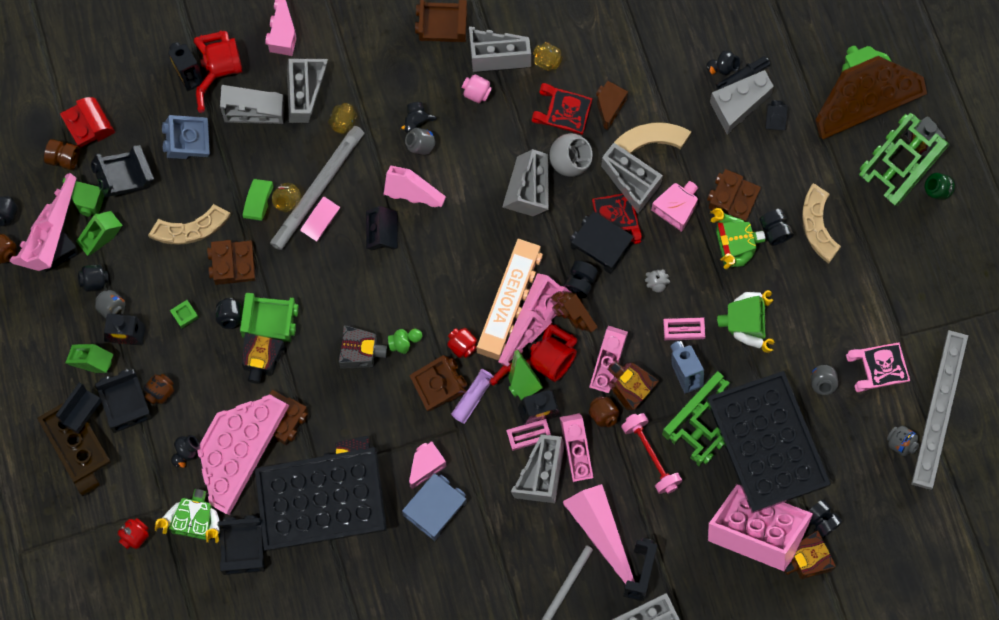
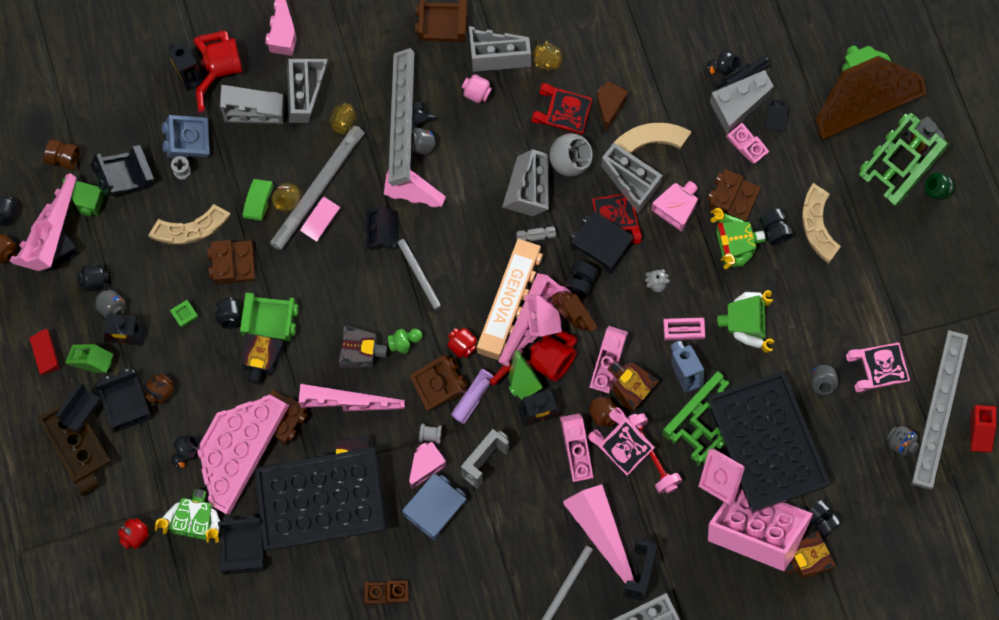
(44, 352): none -> red slope
(87, 122): red brick -> none
(99, 232): bright green slope -> none
(177, 163): none -> light grey bush
(350, 401): none -> bright pink wedge
(385, 592): none -> reddish brown slope
(401, 117): none -> light grey plate
(419, 274): none -> light grey bar
(430, 433): none -> light grey bush
(470, 467): none -> light grey panel
(512, 440): bright pink tile -> none
(537, 234): none -> light grey axle
(542, 317): none -> bright pink slope
(542, 472): light grey wedge -> none
(624, 444): none -> flag
(721, 476): none -> bright pink plate
(747, 144): none -> bright pink slope
(982, 428): none -> red slope

